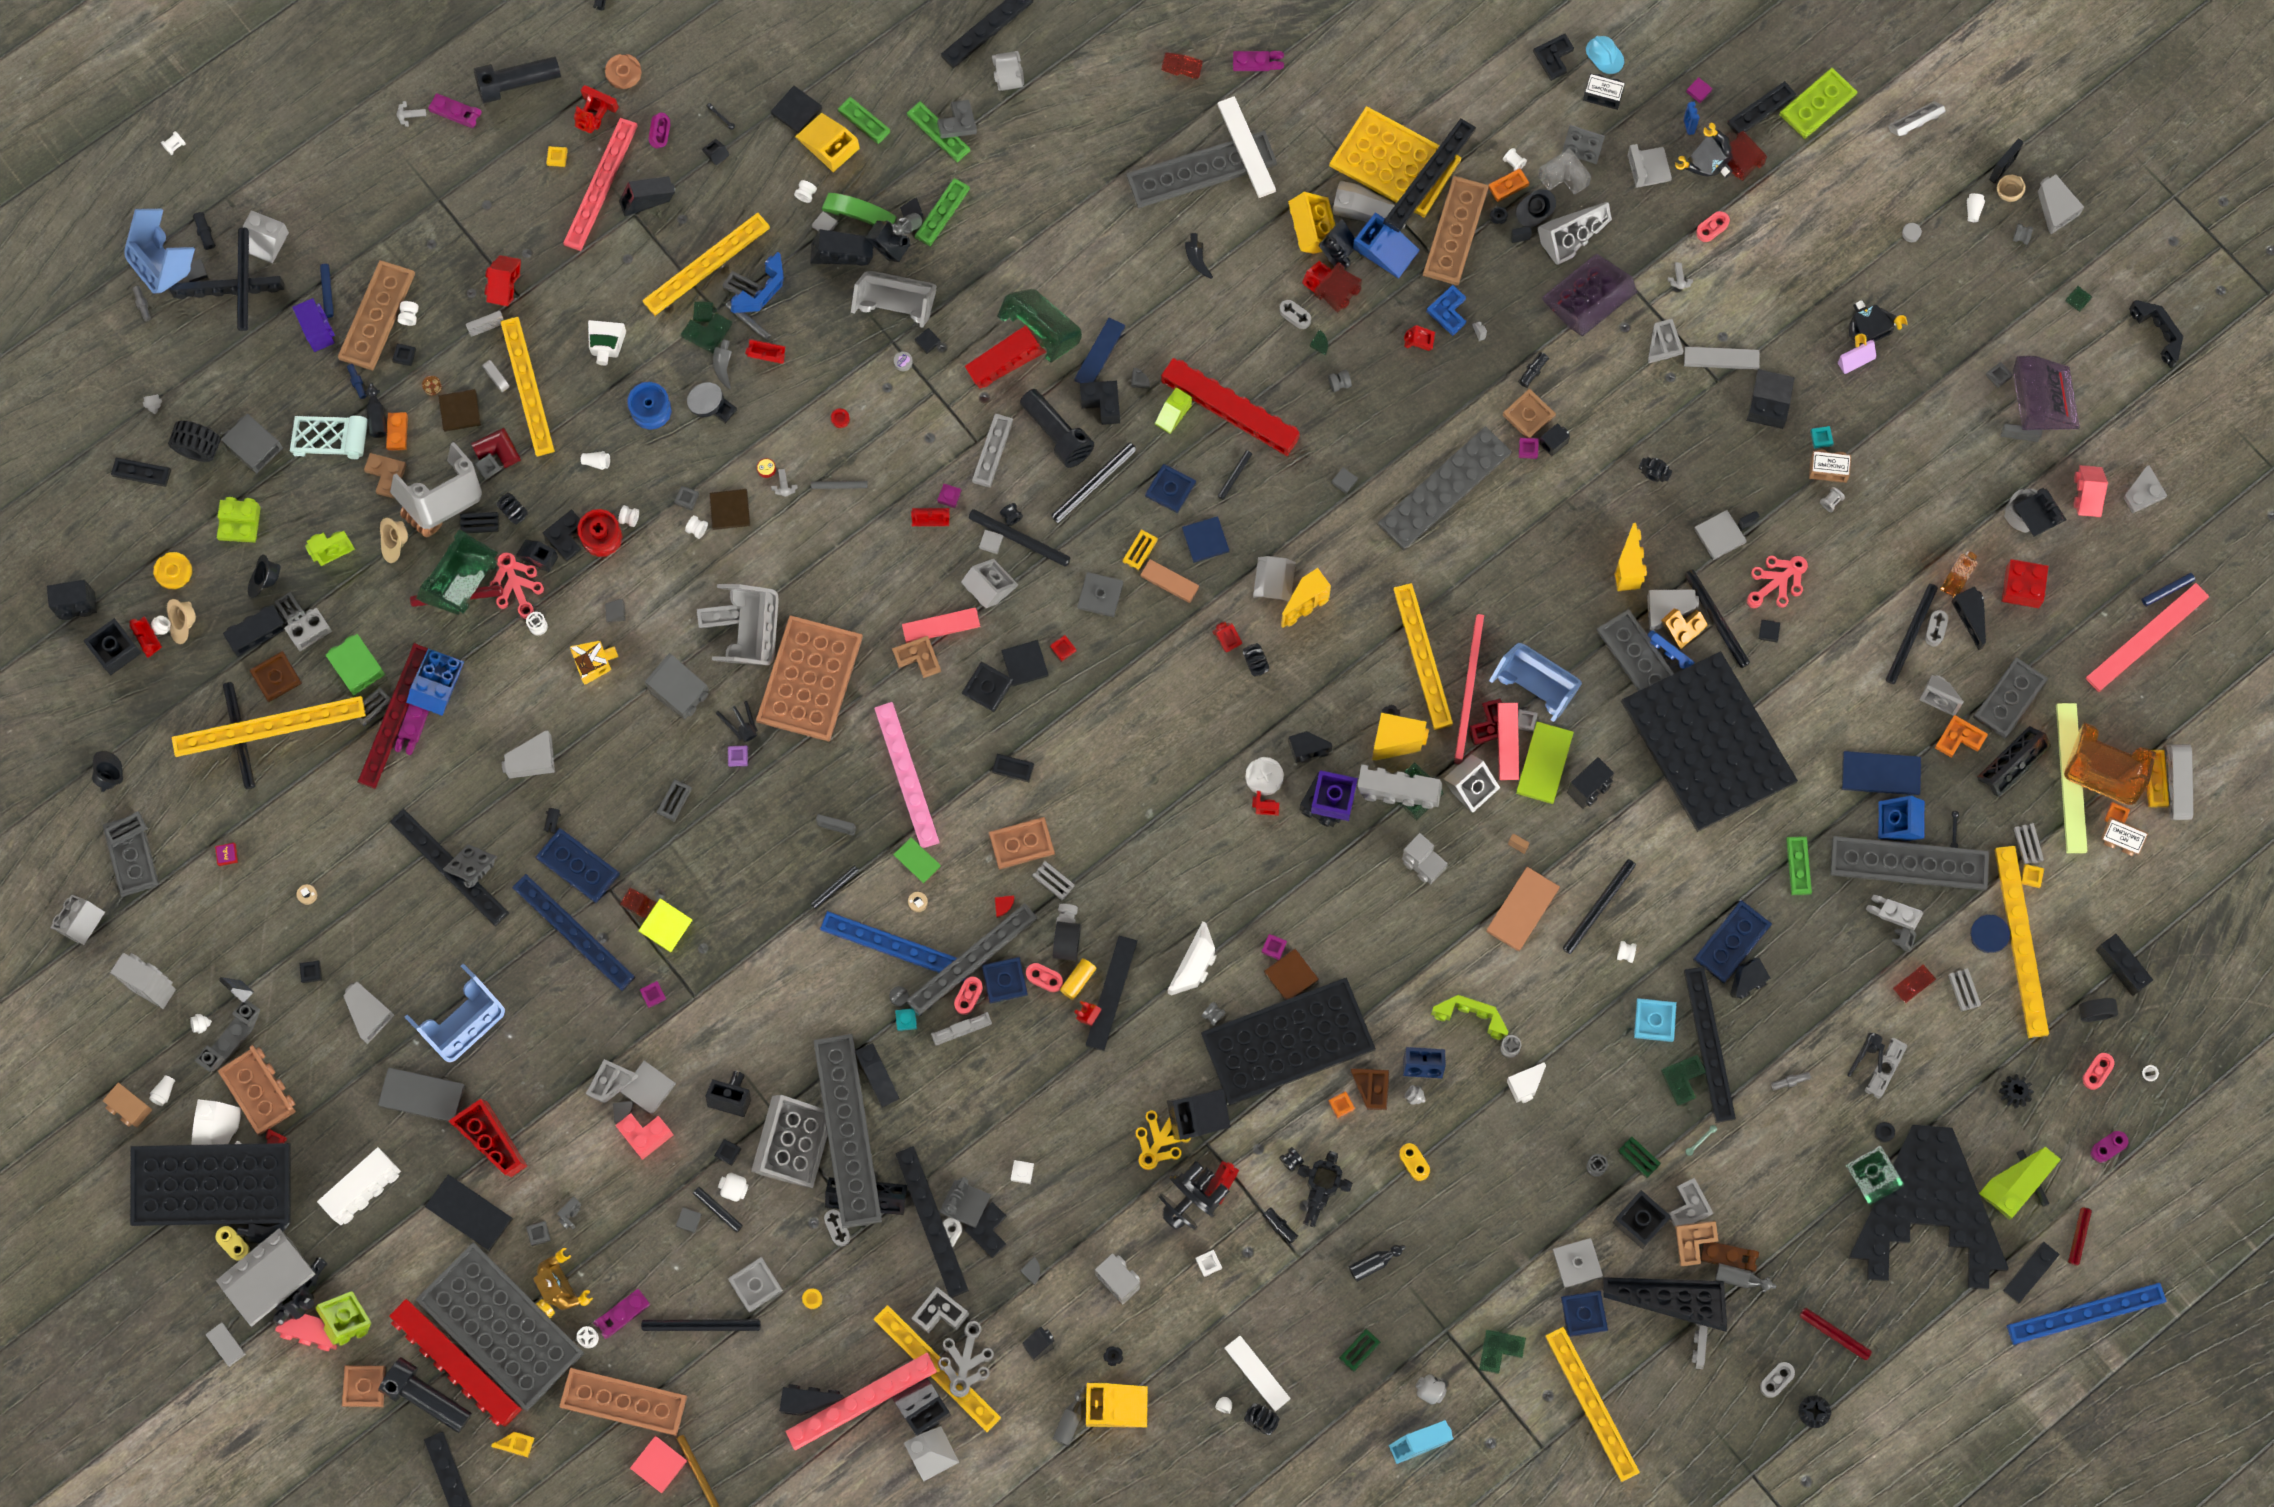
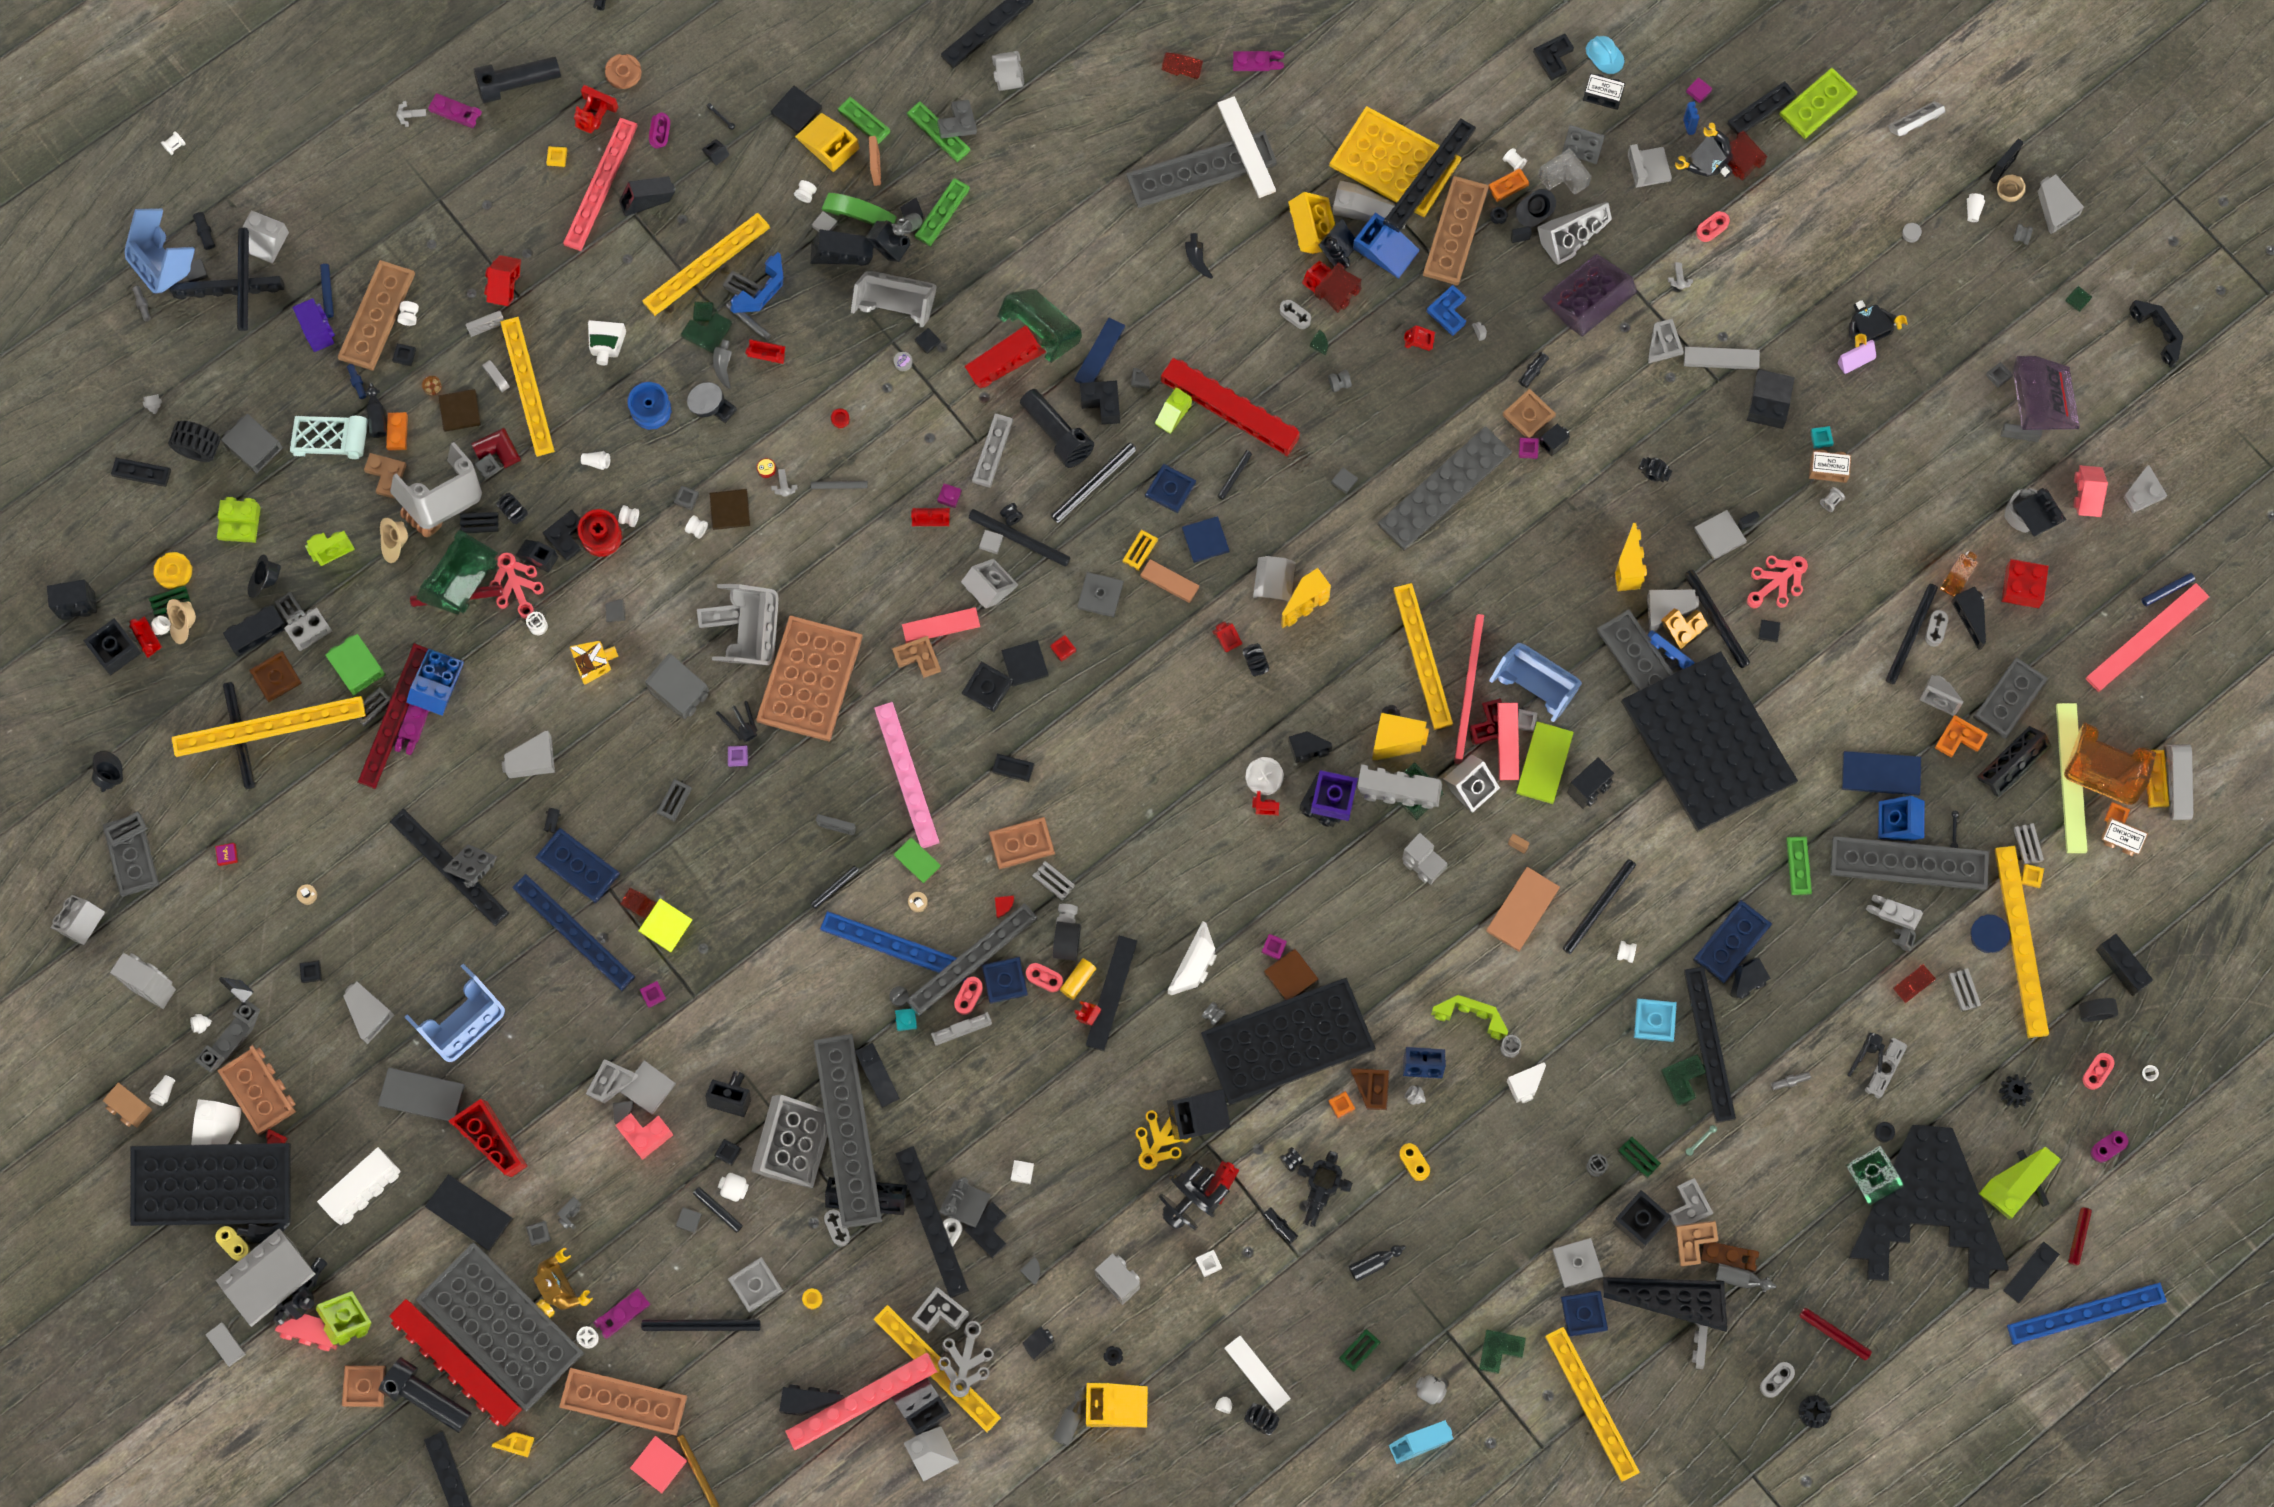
(171, 593): none -> dark green tile
(874, 160): none -> nougat tile

